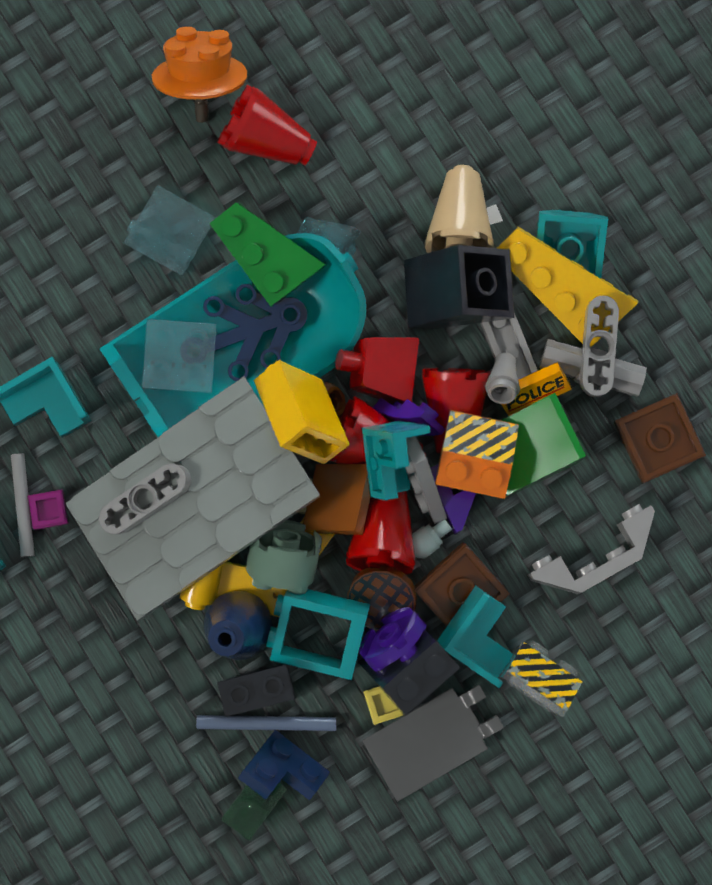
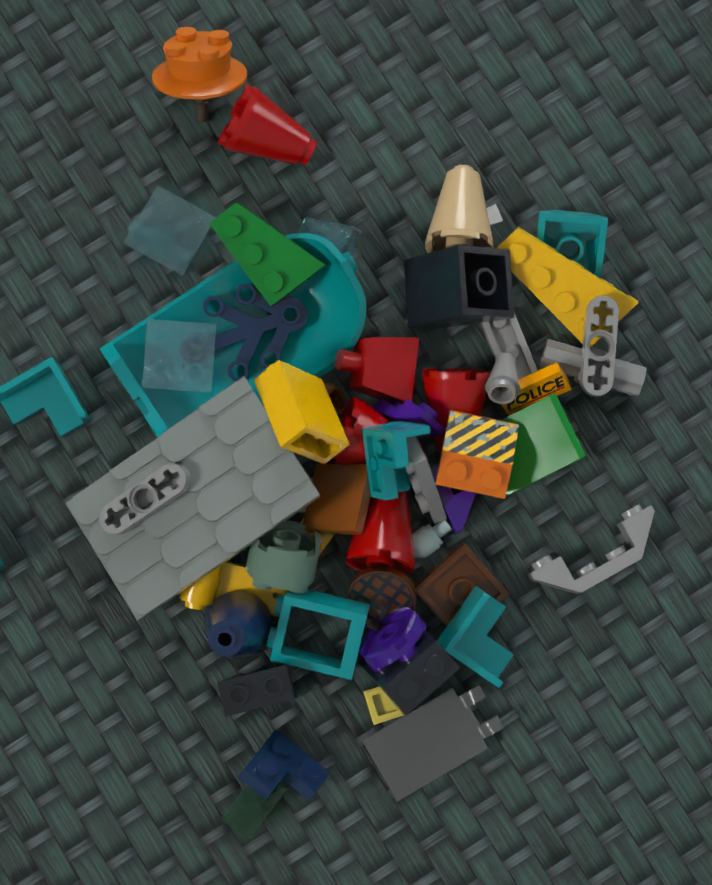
(22, 505): light grey bar -> none
(48, 509): magenta tile -> none
(266, 723): sand blue bar -> none
(542, 679): slope -> none
(659, 438): reddish brown tile -> none

